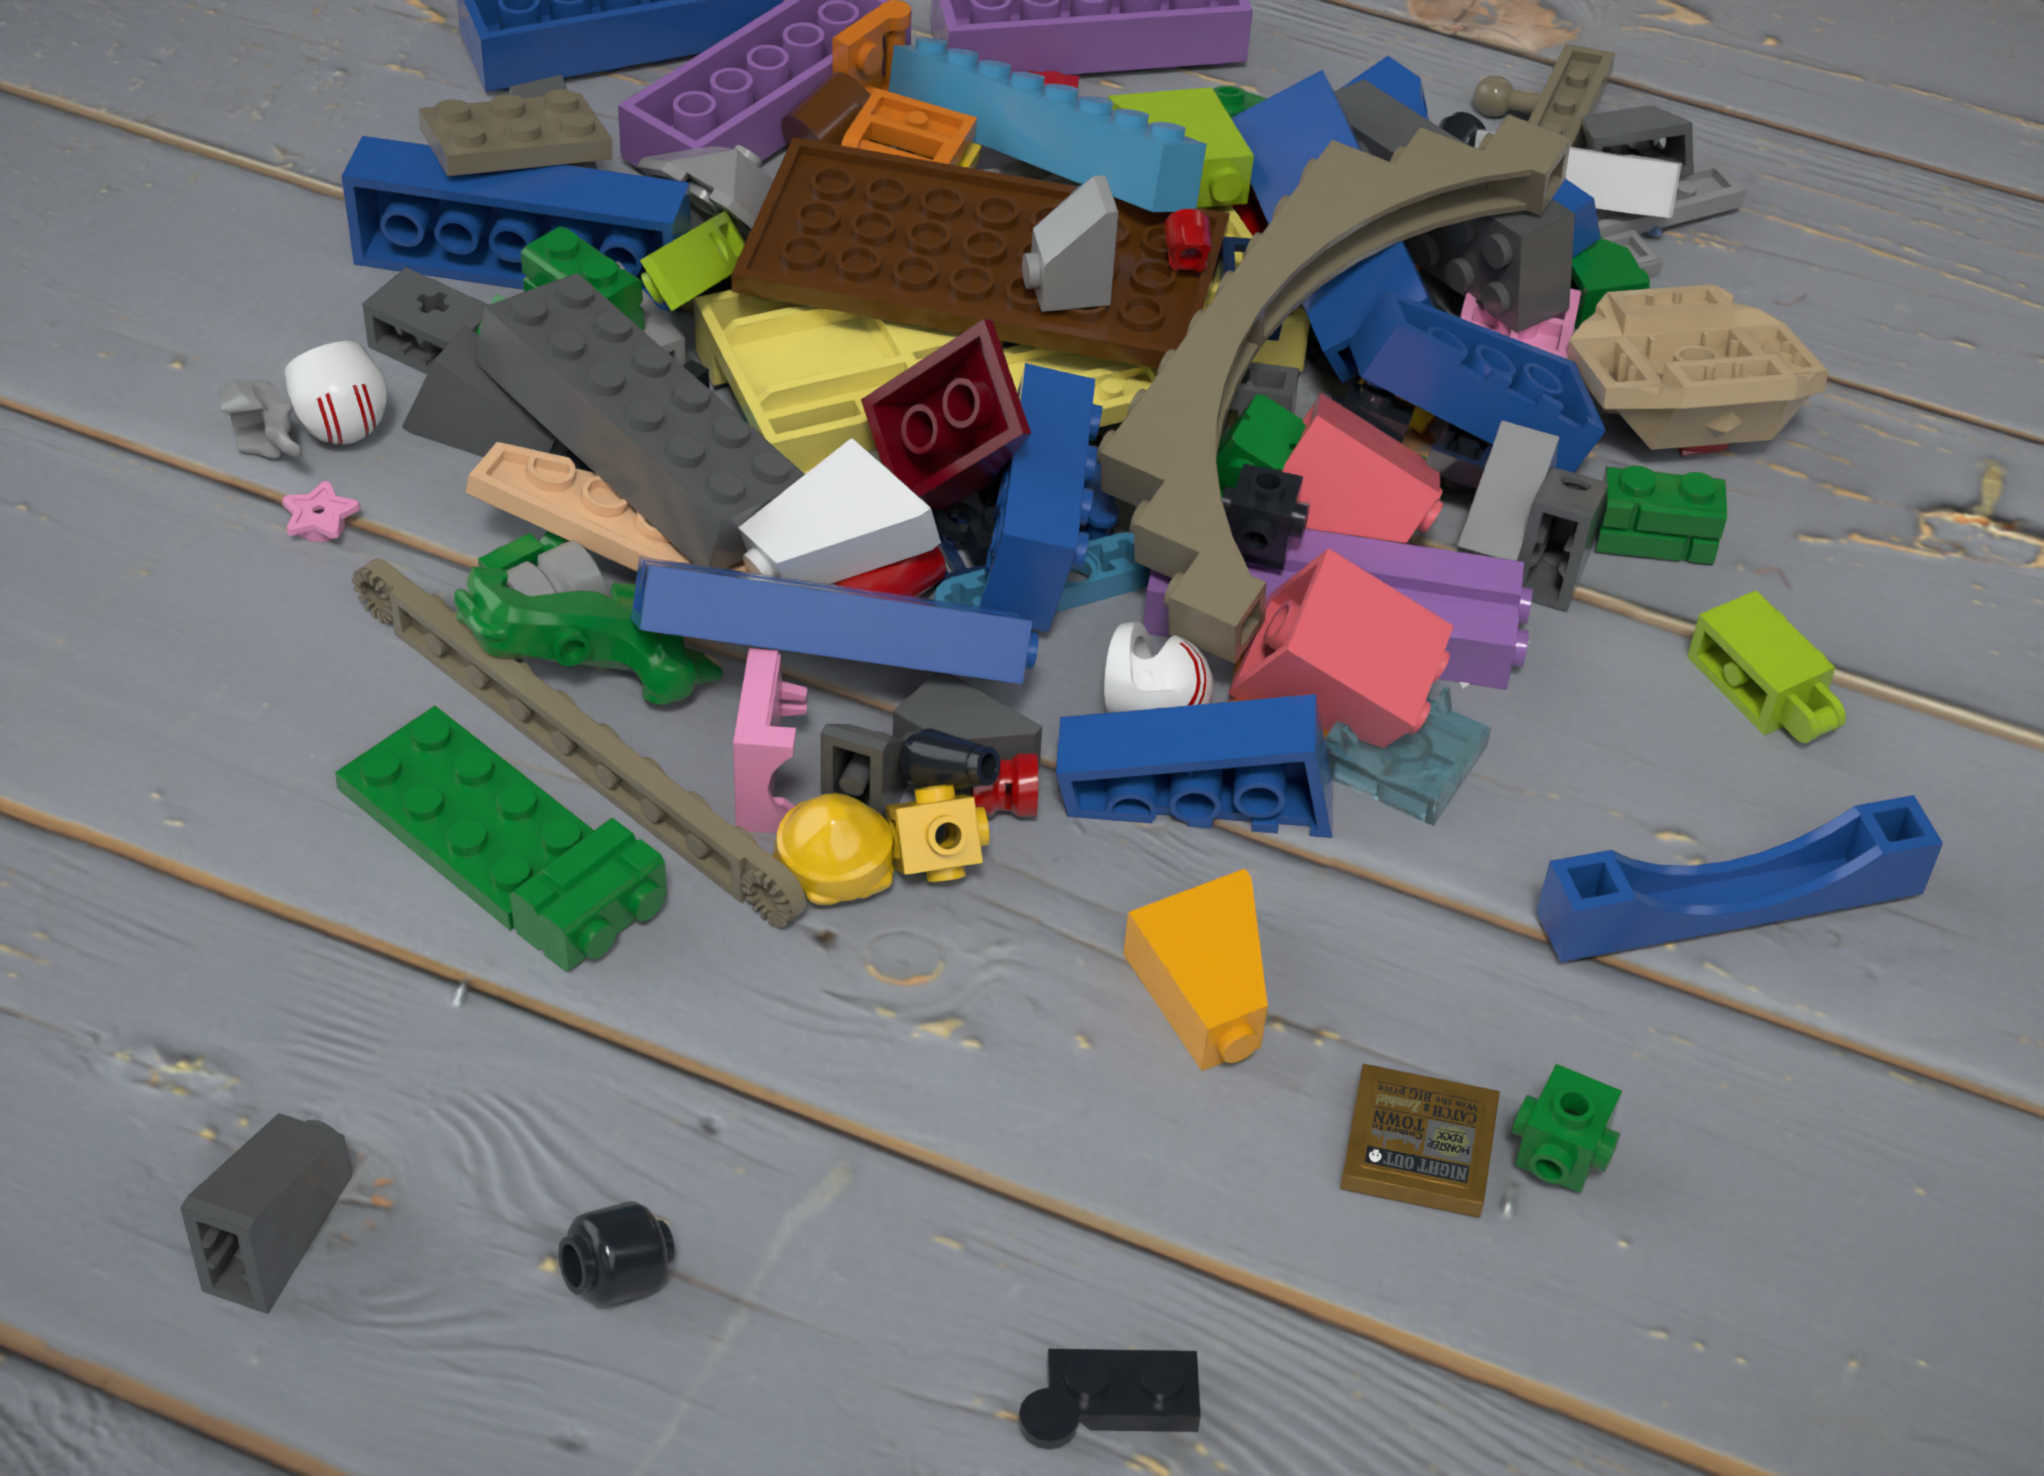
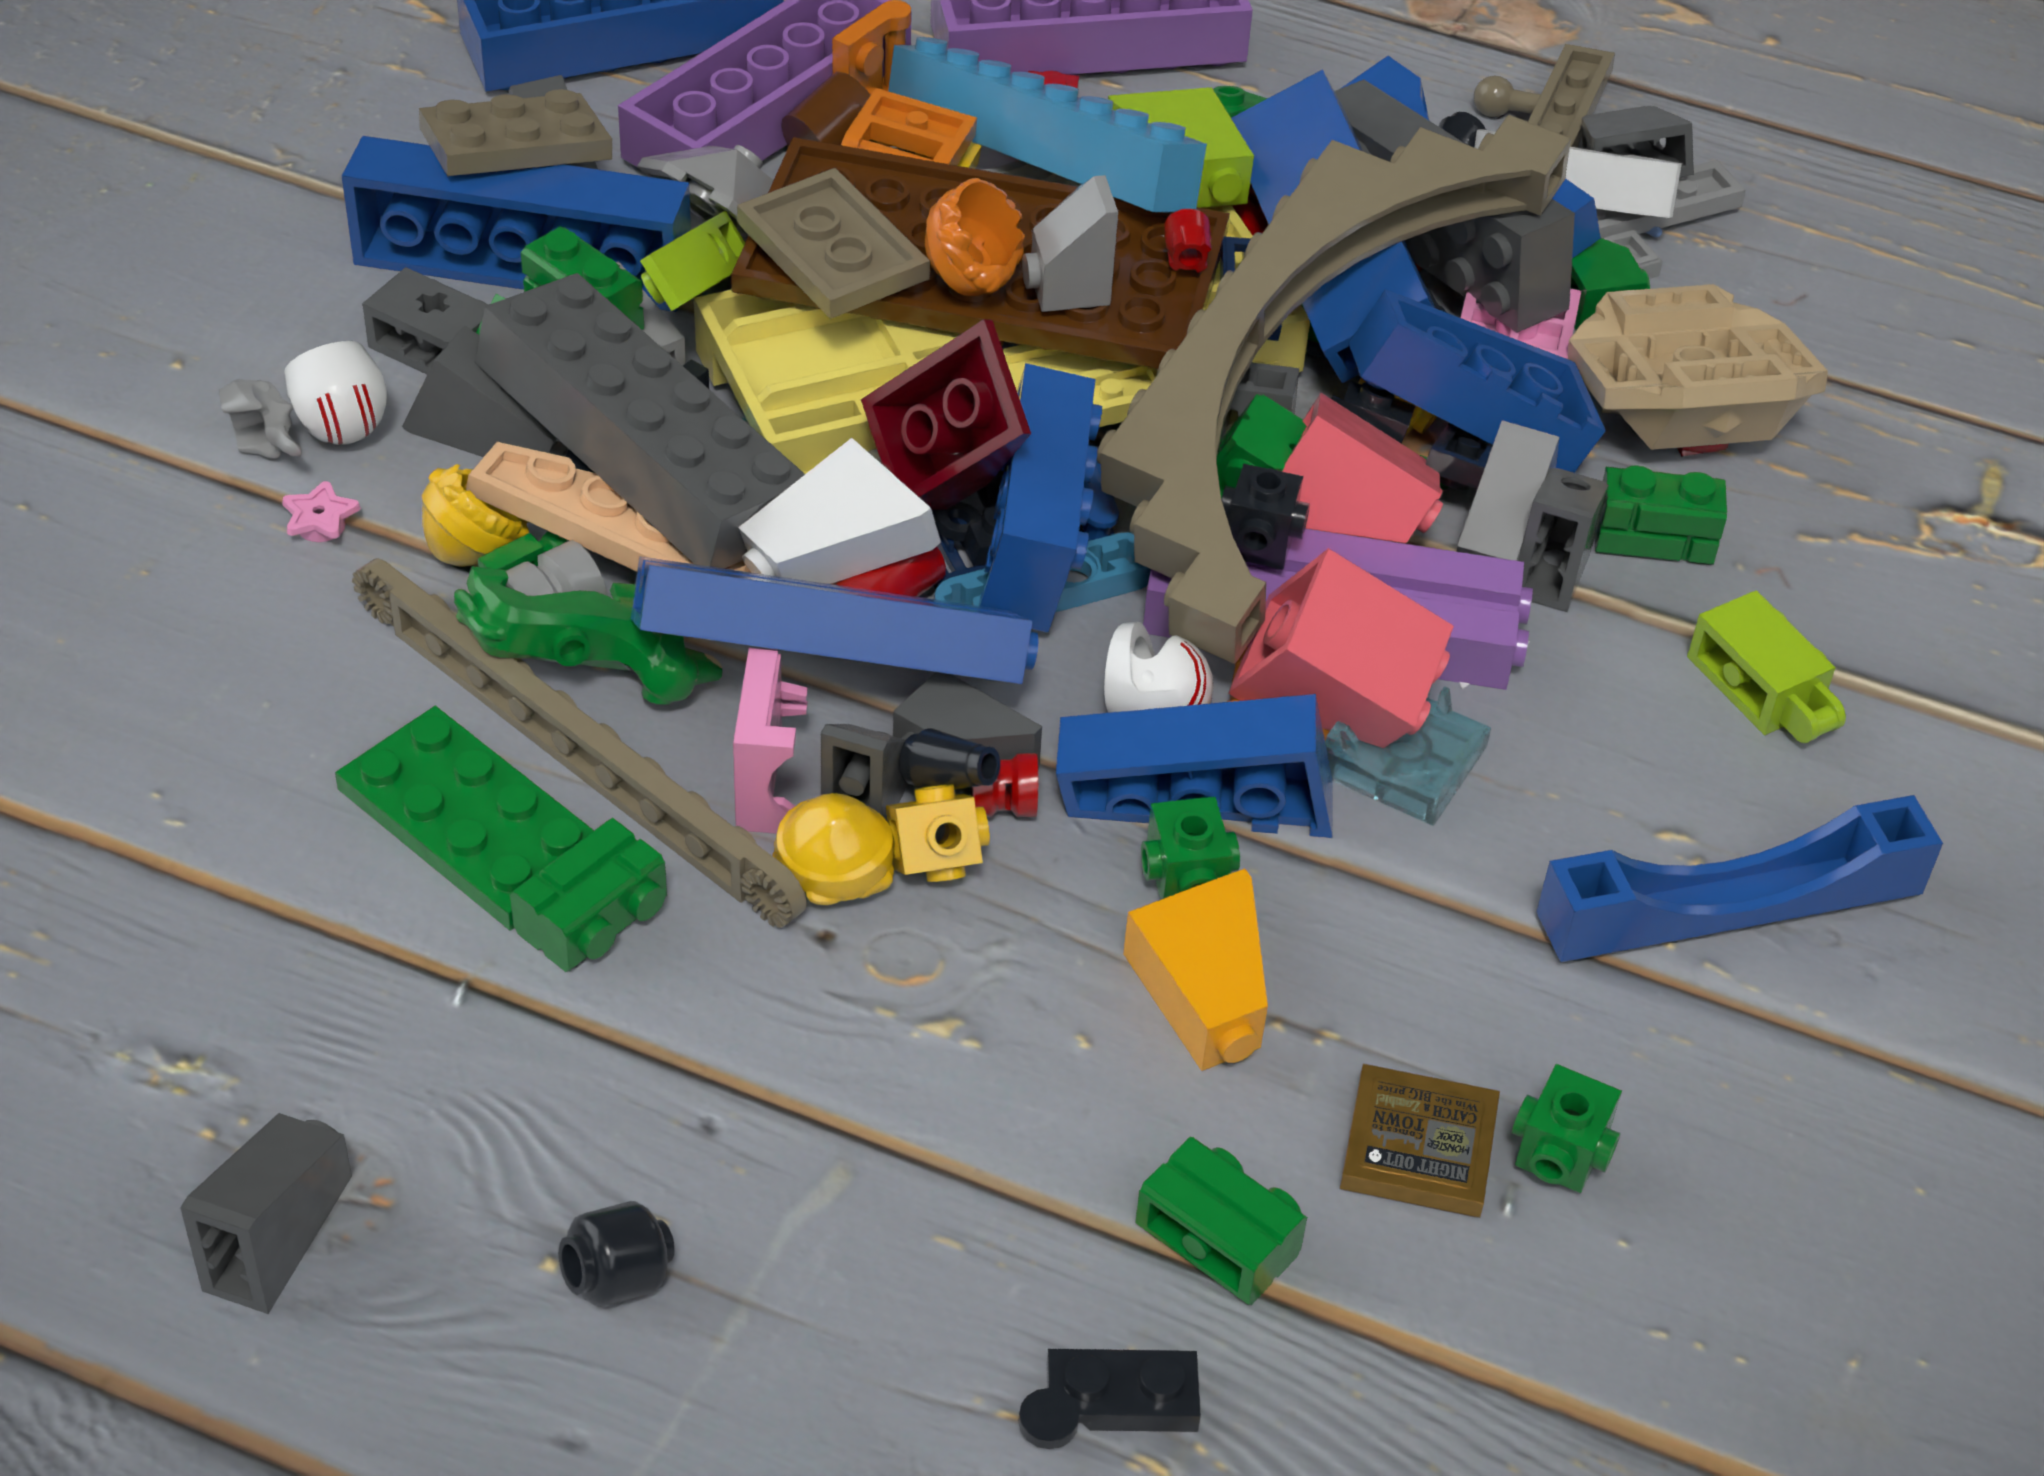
(459, 524): none -> yellow hair
(833, 242): none -> dark tan plate
(974, 238): none -> orange hair
(1187, 845): none -> green brick
(1221, 1219): none -> green brick

